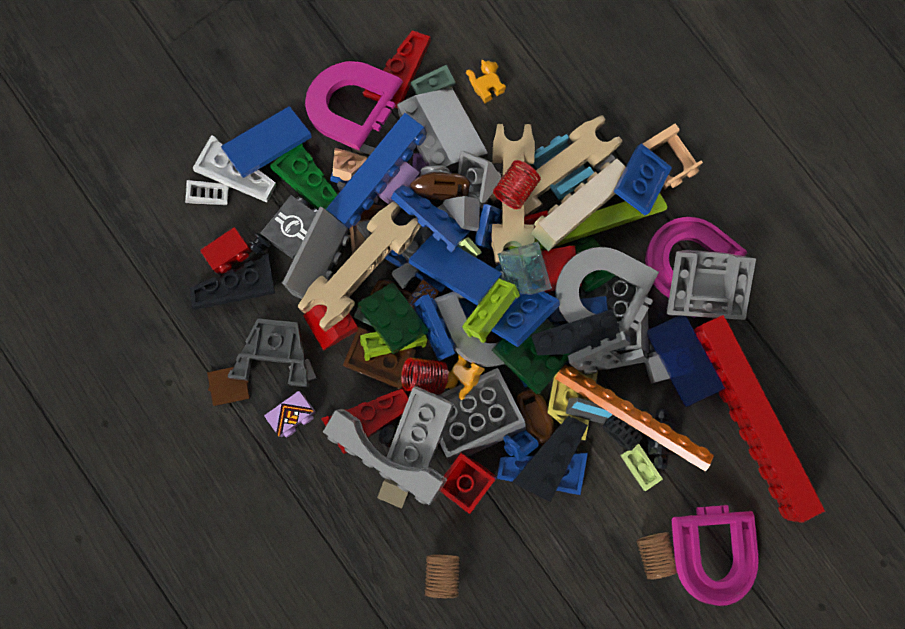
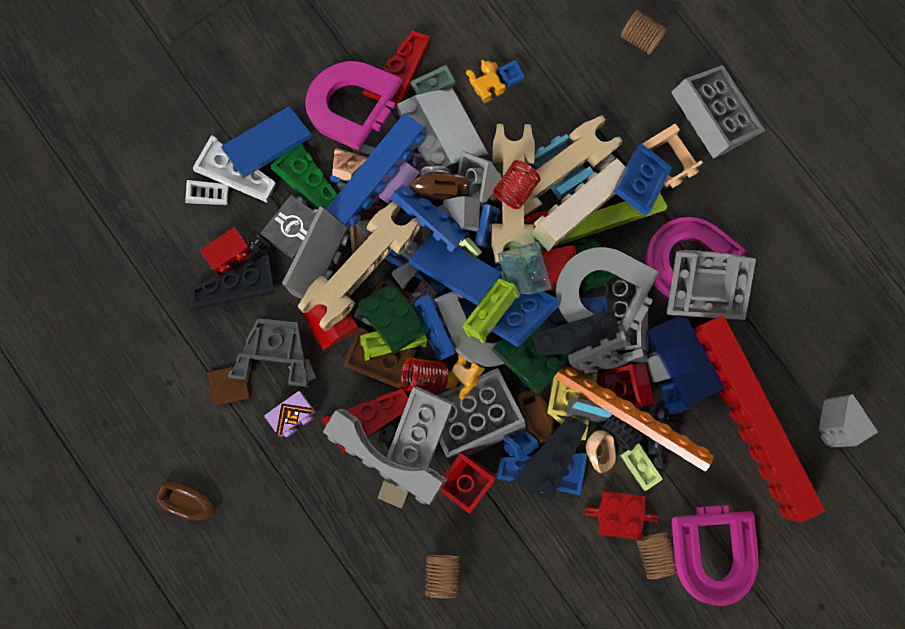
(185, 502): none -> reddish brown piece
(511, 74): none -> blue plate
(601, 450): none -> light nougat hat
(621, 515): none -> red plate
(629, 384): none -> red slope
(631, 24): none -> medium nougat piece
(671, 398): none -> blue bracket
(717, 110): none -> light grey slope
(844, 422): none -> light grey slope

